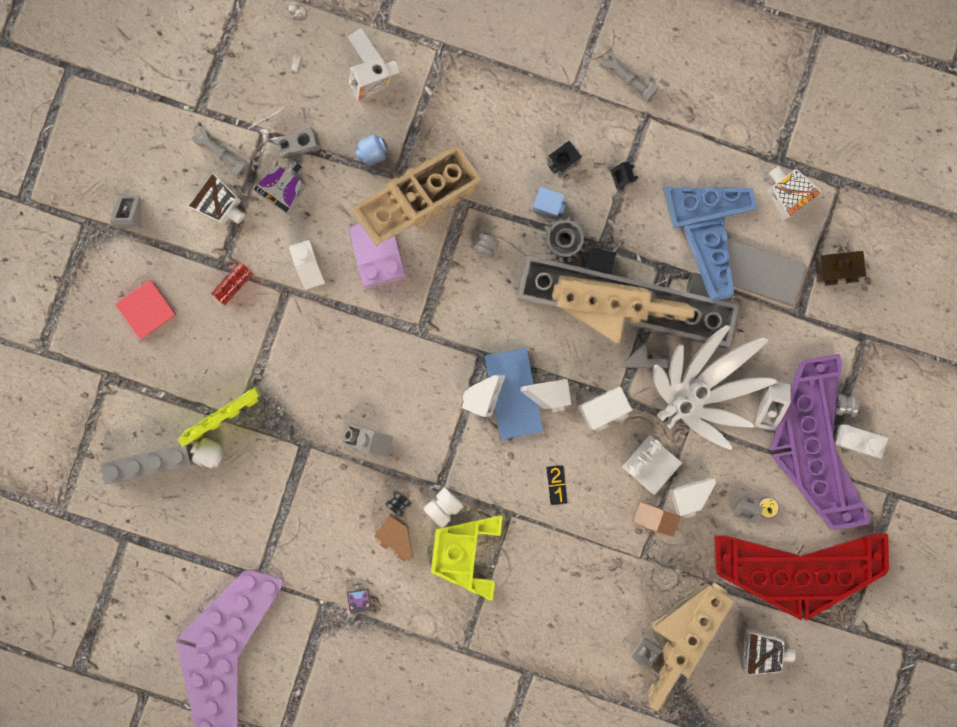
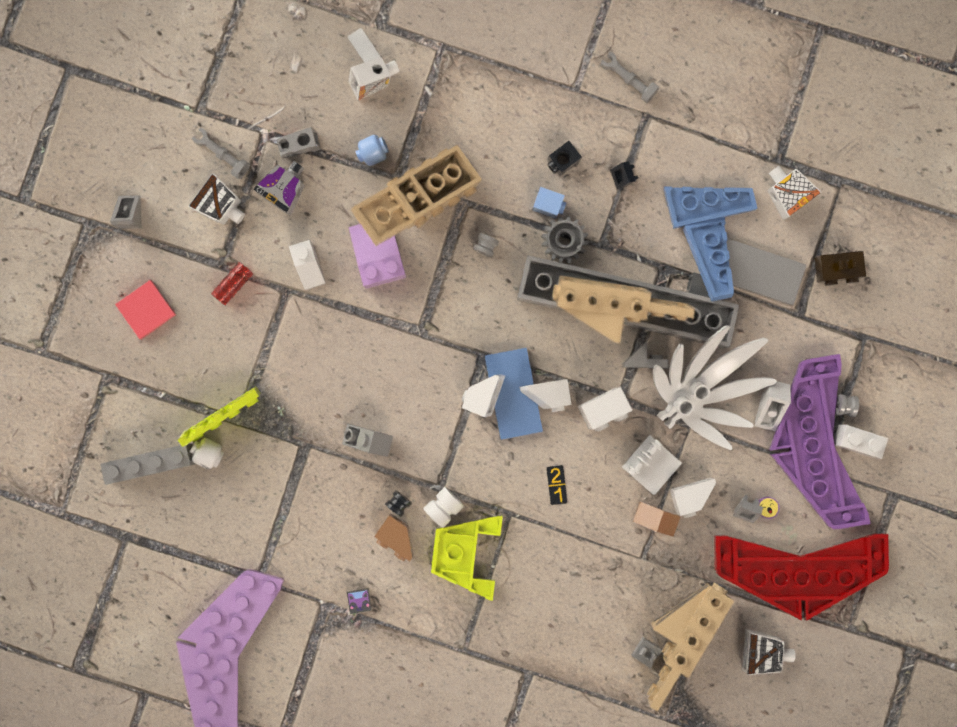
(599, 260): black brick -> none

